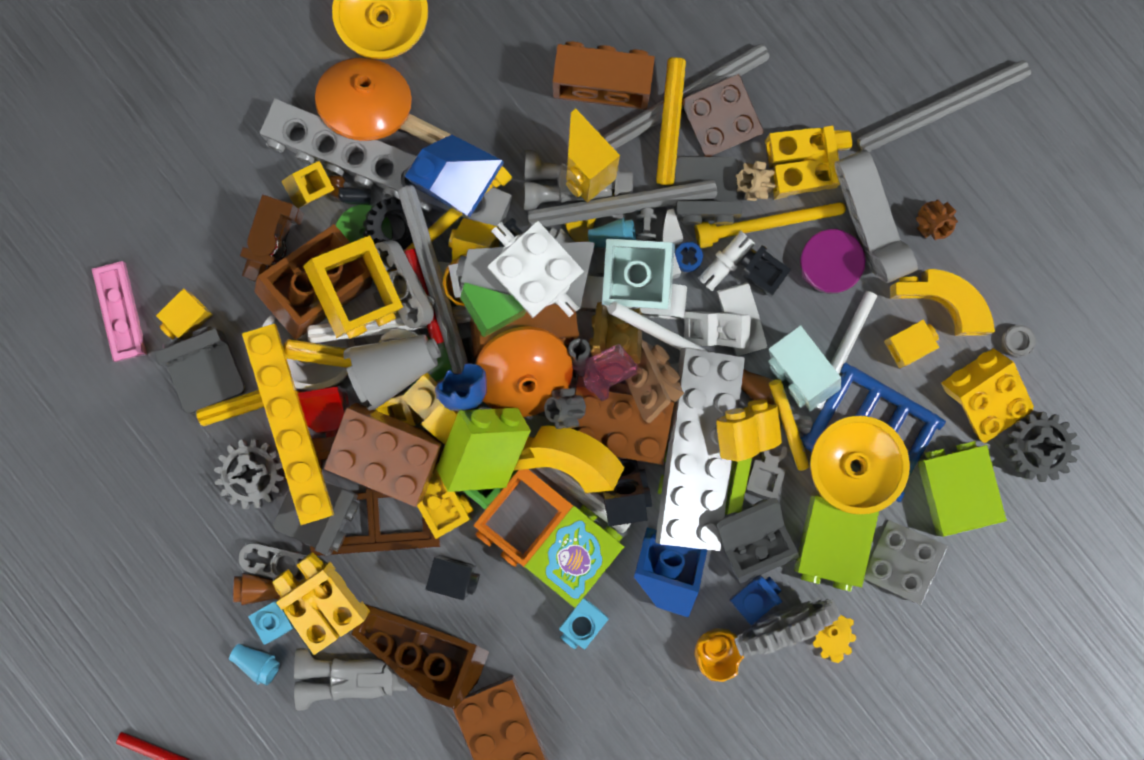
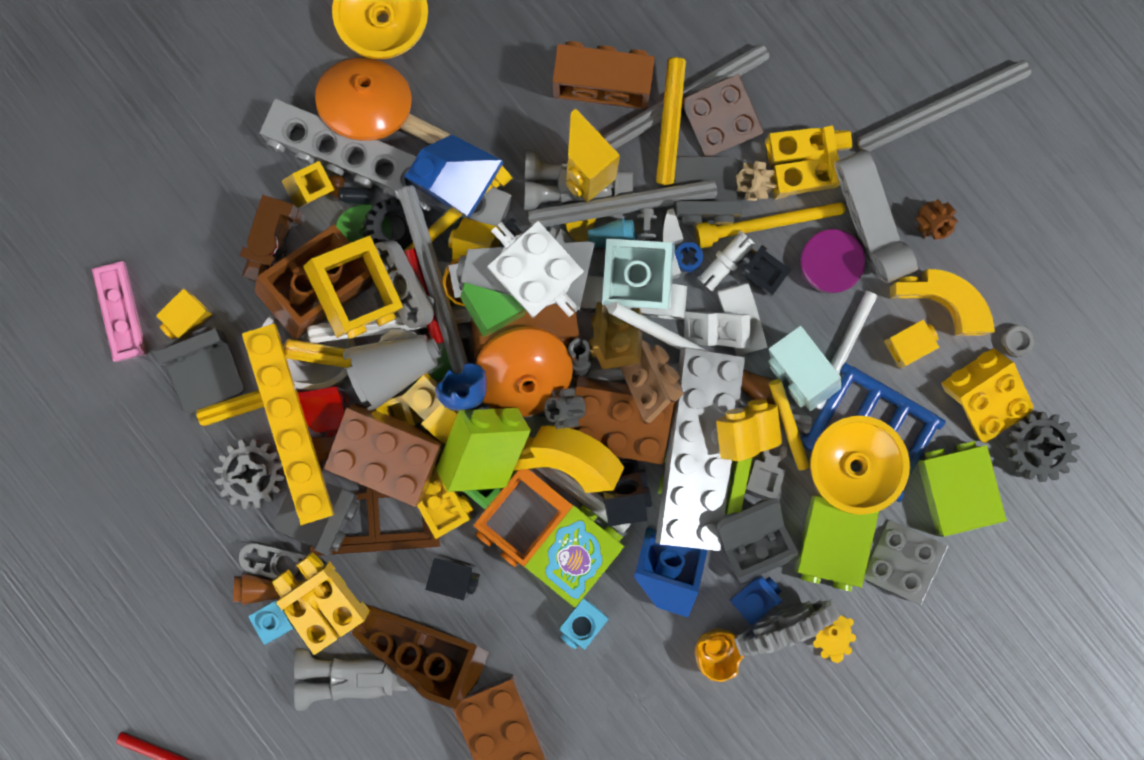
(255, 664): medium azure cone -> none
(607, 370): clear pink bracket -> none

